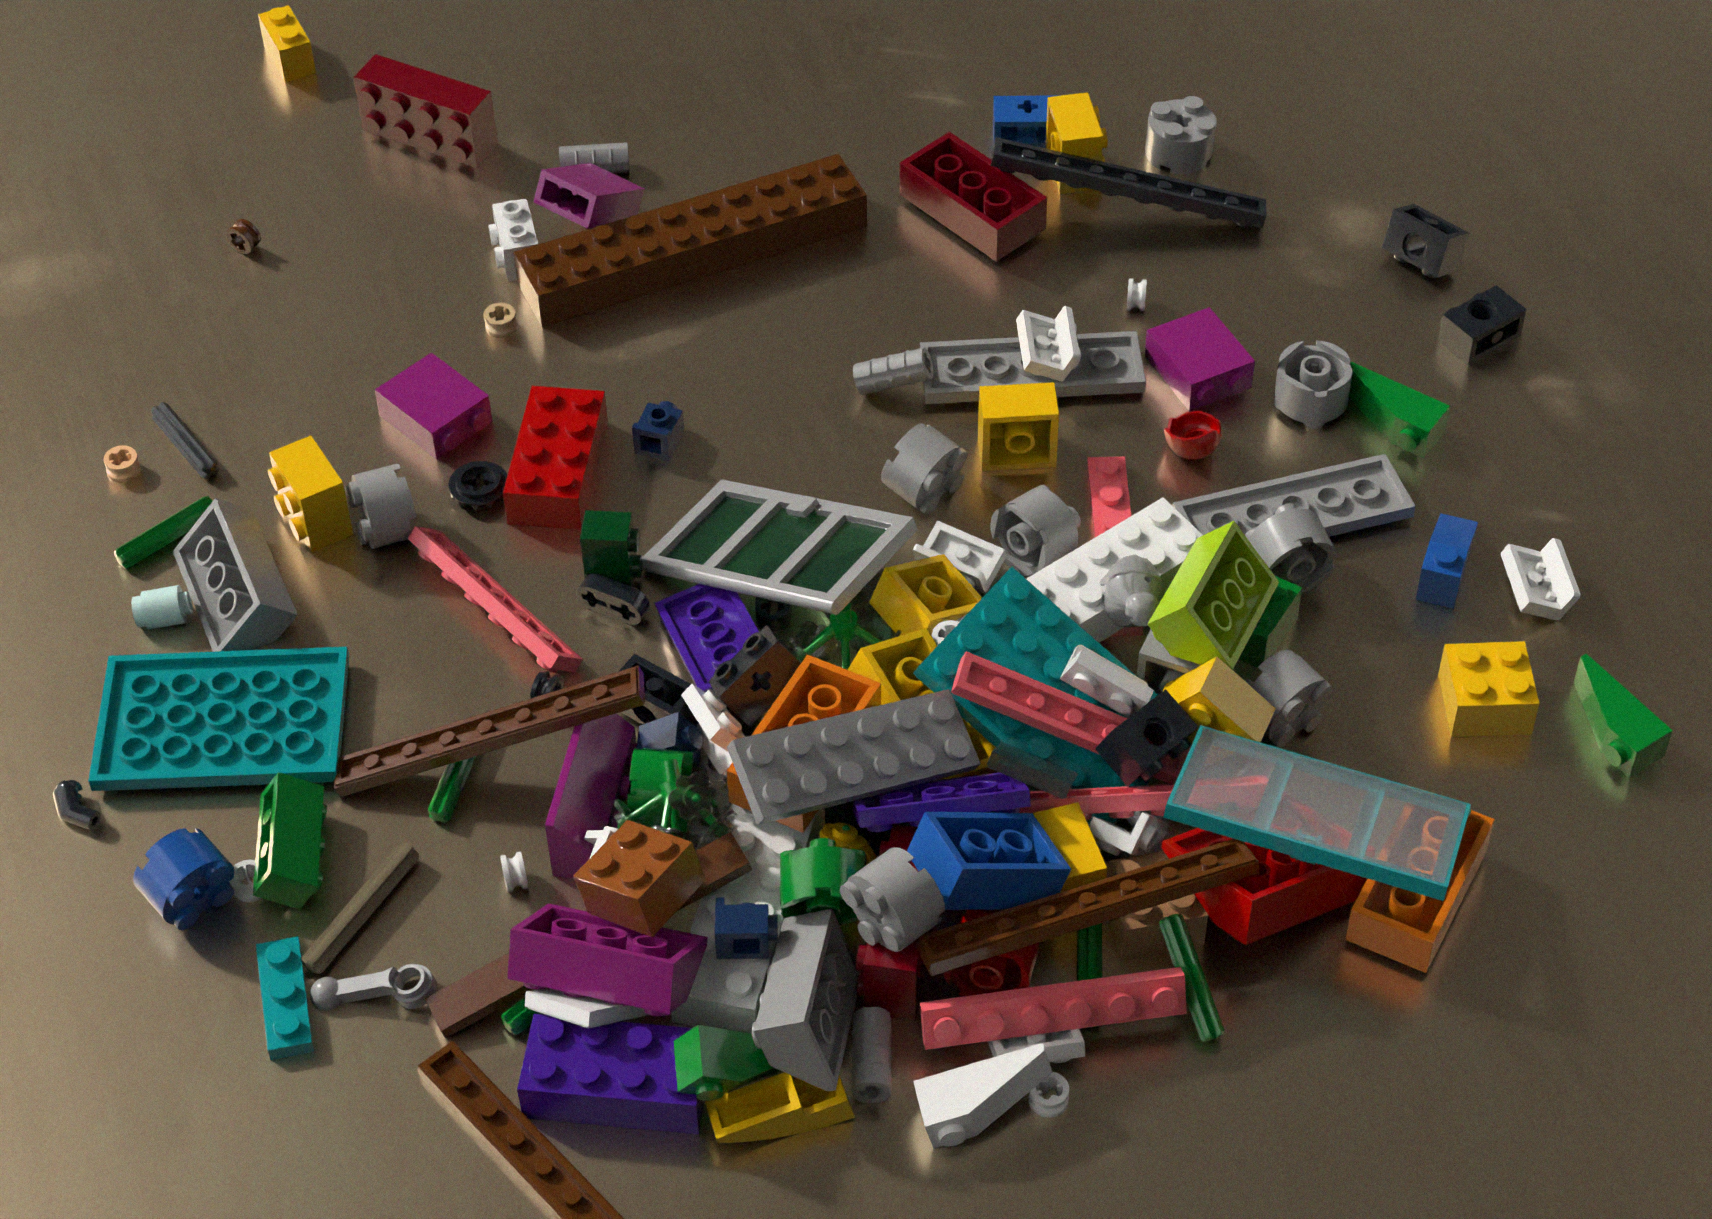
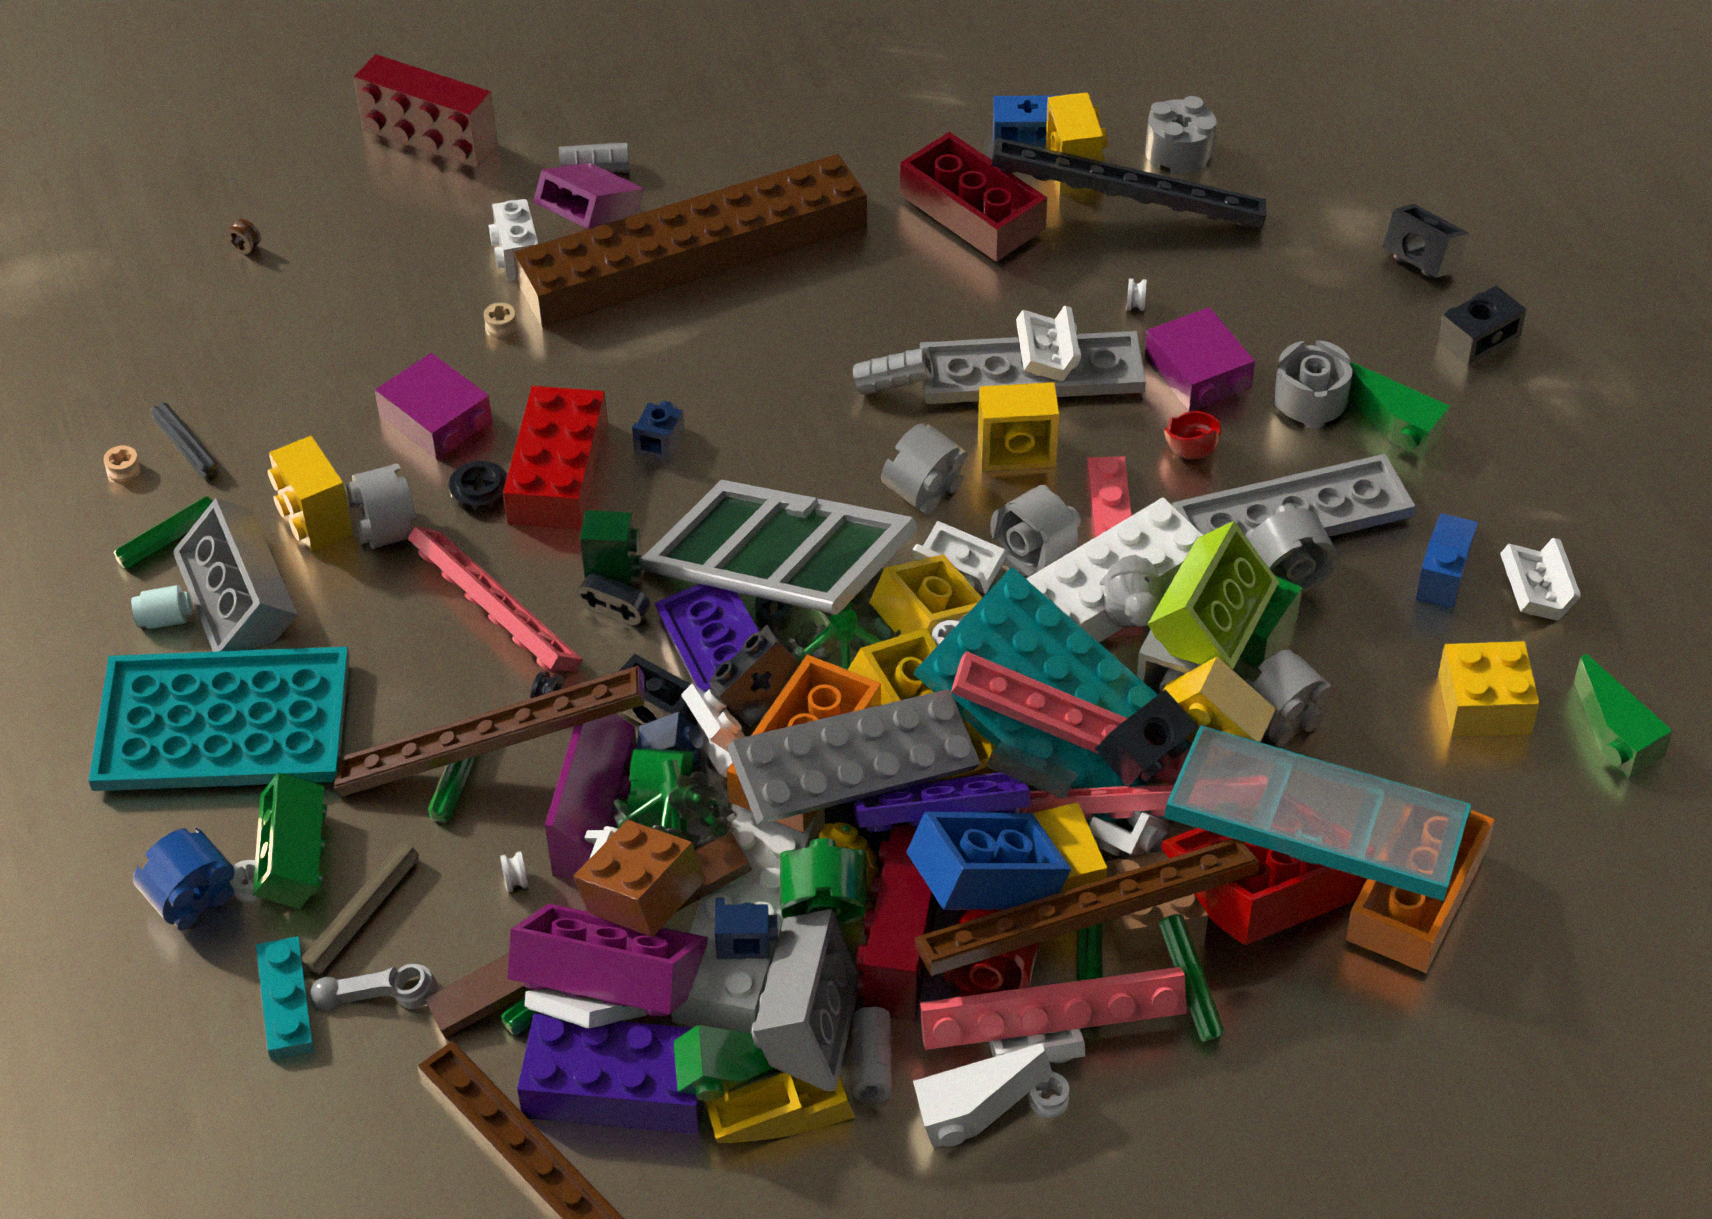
(69, 807): black arm -> none
(287, 43): yellow brick -> none
(893, 900): light grey brick -> none
(1106, 681): white bracket -> none

